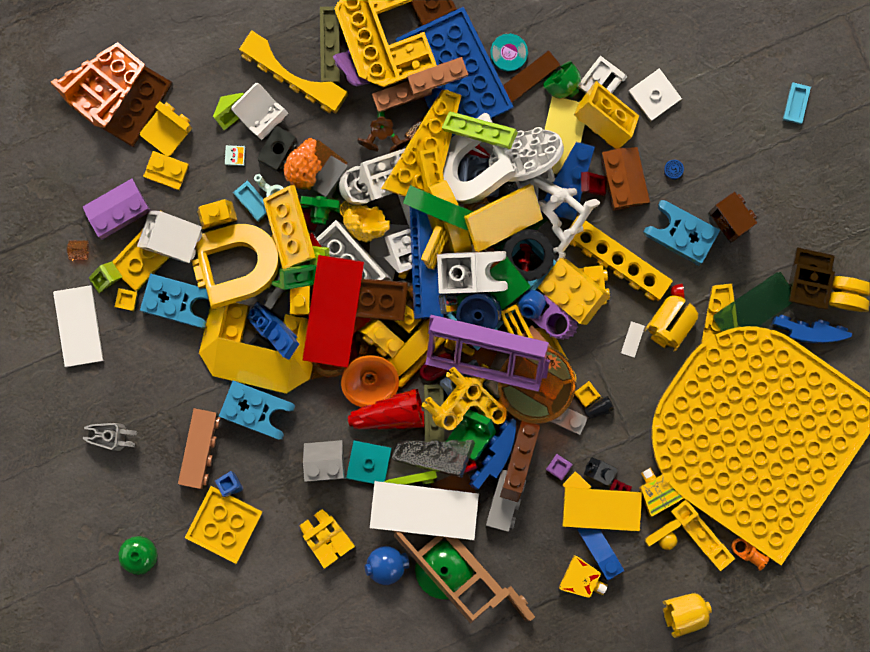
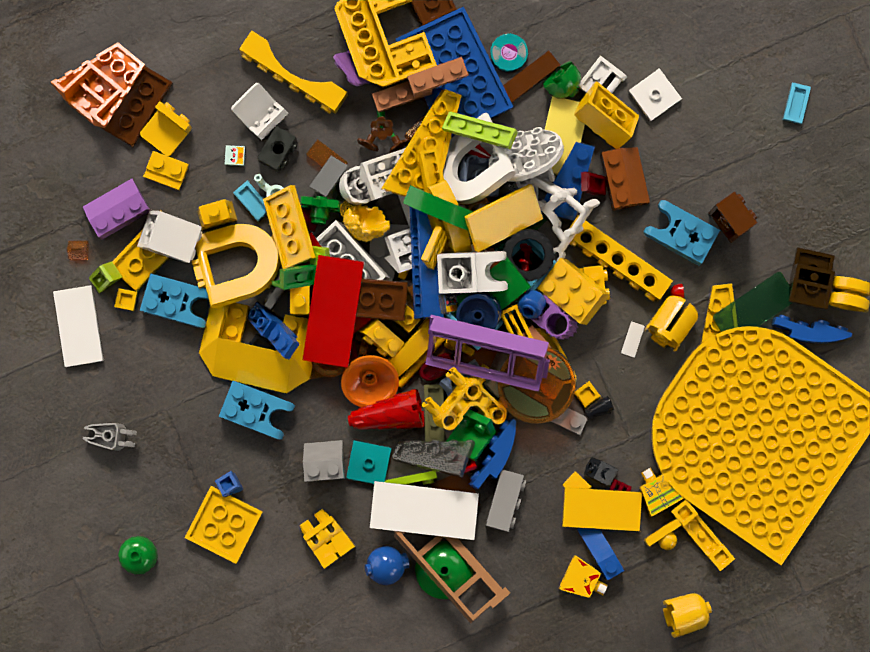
(198, 448): nougat brick -> none
(224, 113): lime slope -> none
(303, 165): orange piece -> none
(329, 44): olive plate -> none
(519, 604): medium nougat plate -> none
(520, 461): reddish brown brick -> none
(559, 467): medium lavender tile -> none
(673, 169): blue tile -> none
(751, 554): orange connector -> none

